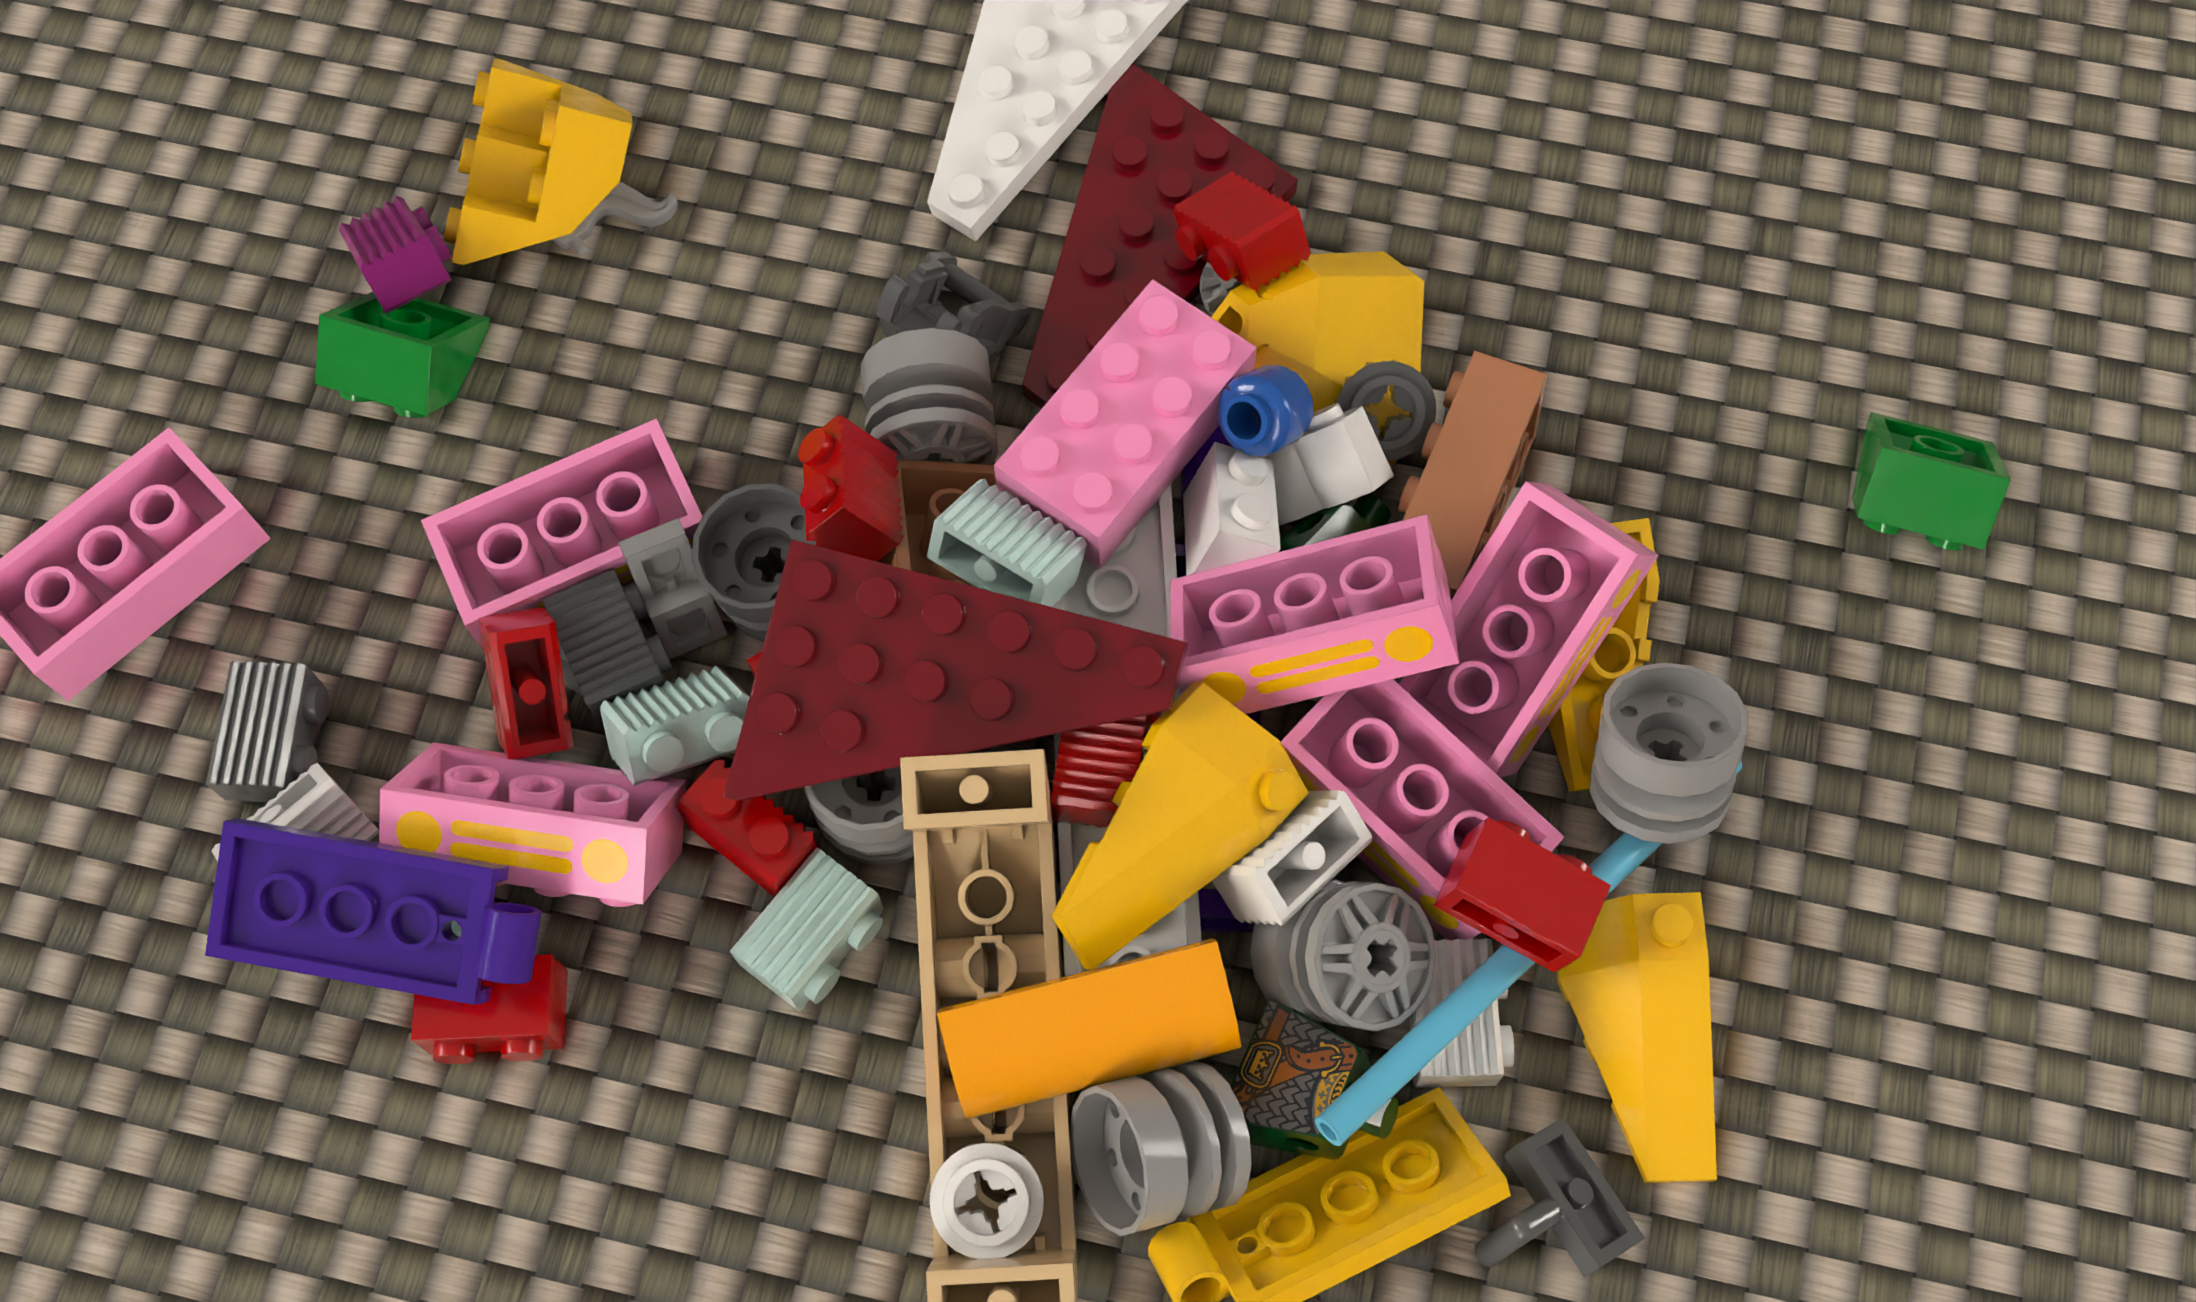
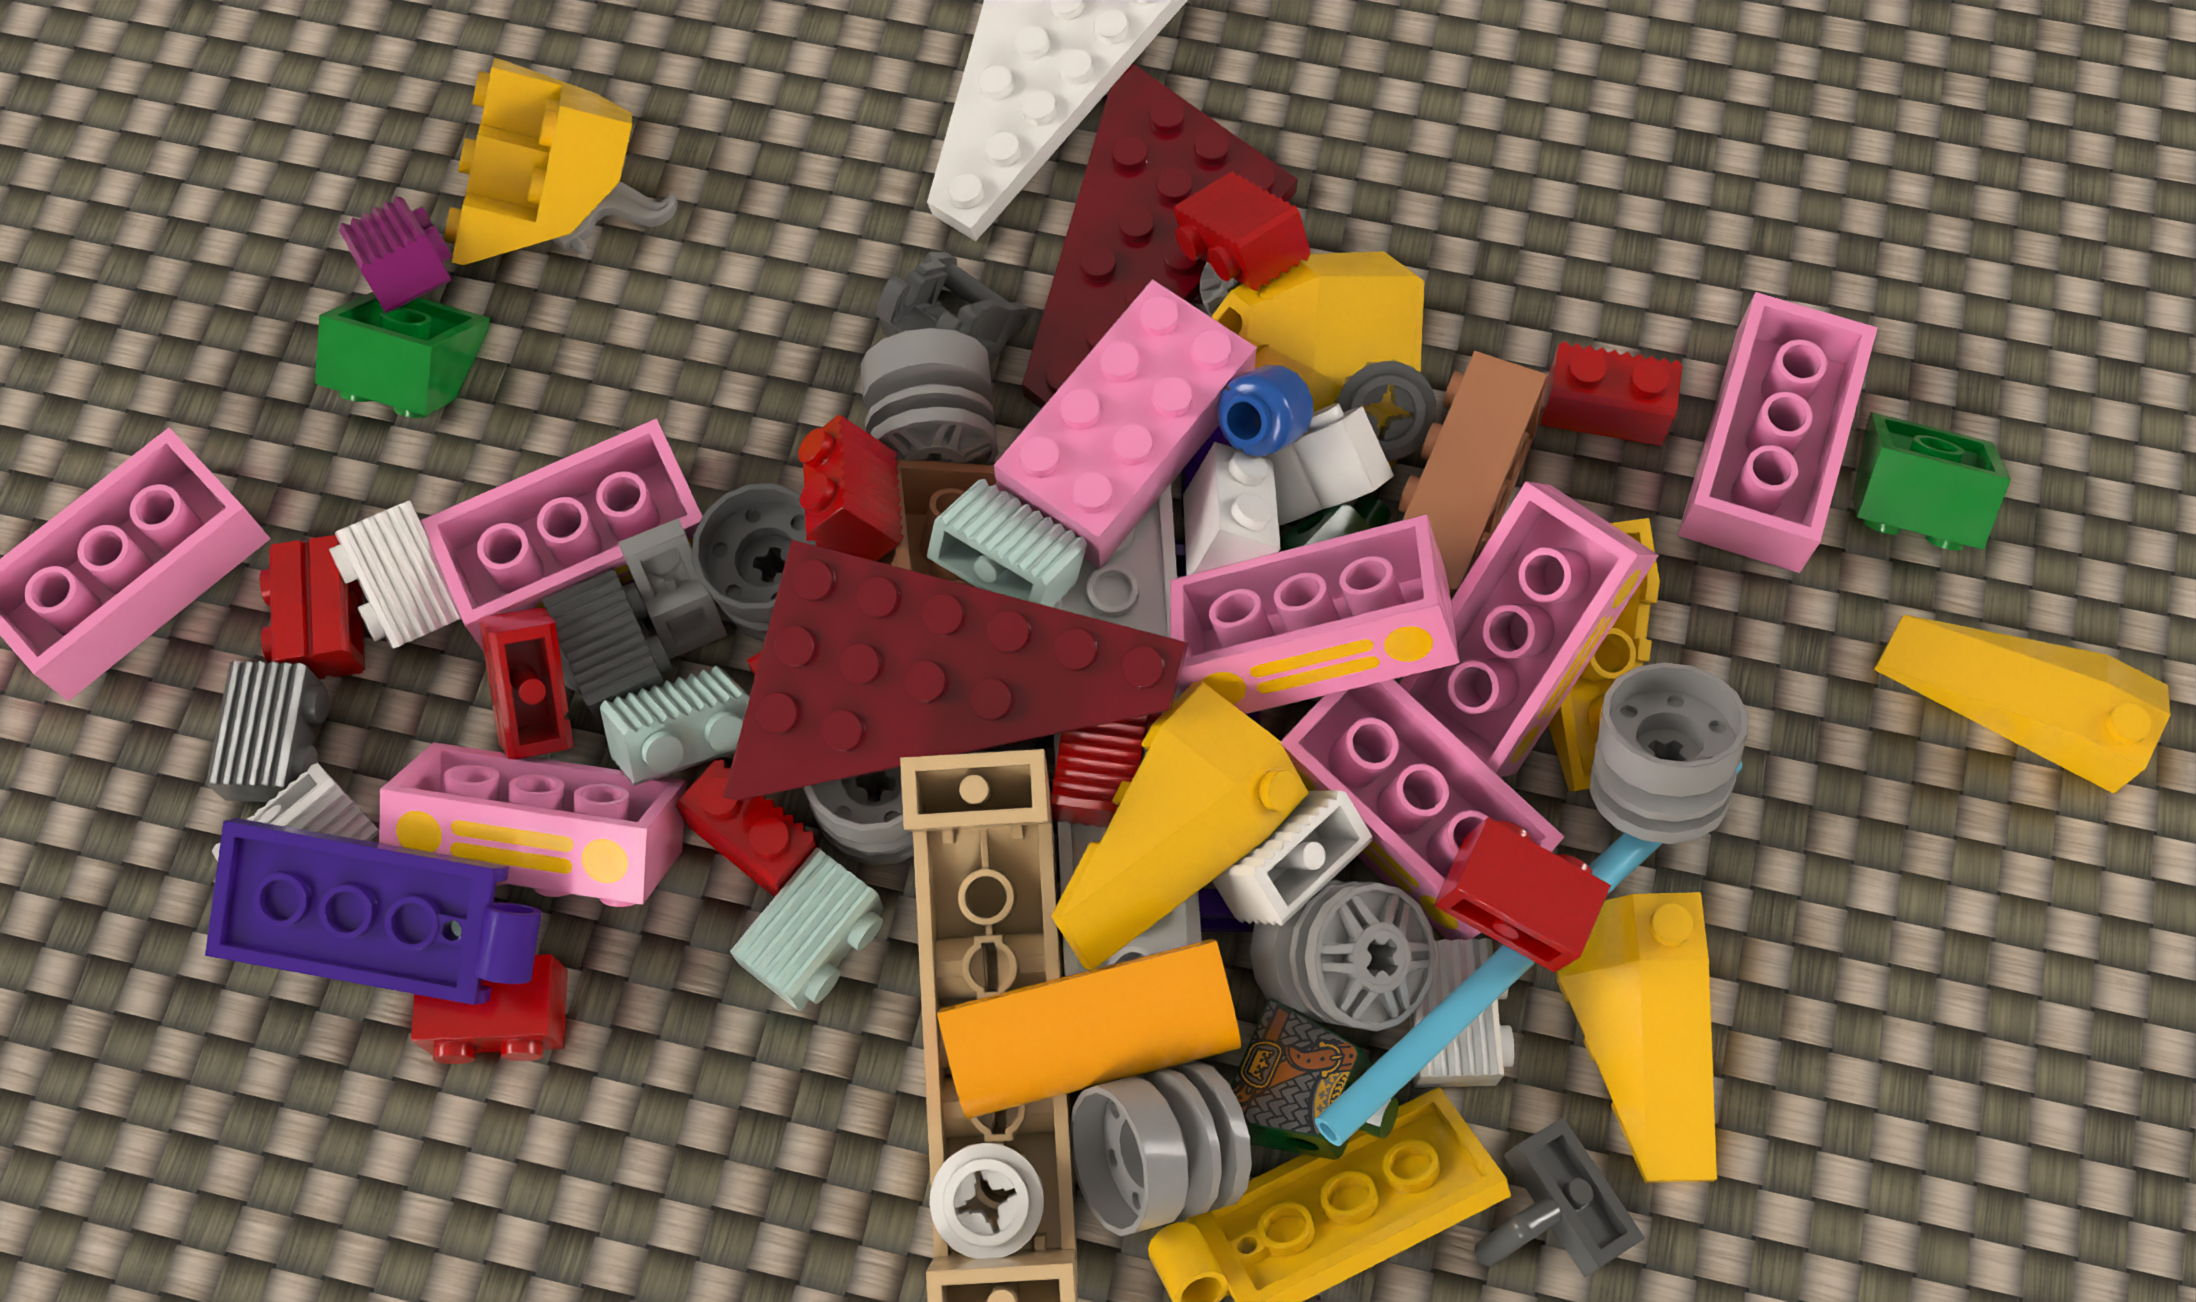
(312, 610): none -> red brick
(396, 574): none -> white brick
(1611, 394): none -> red brick
(1778, 433): none -> bright pink brick
(2044, 696): none -> yellow wedge

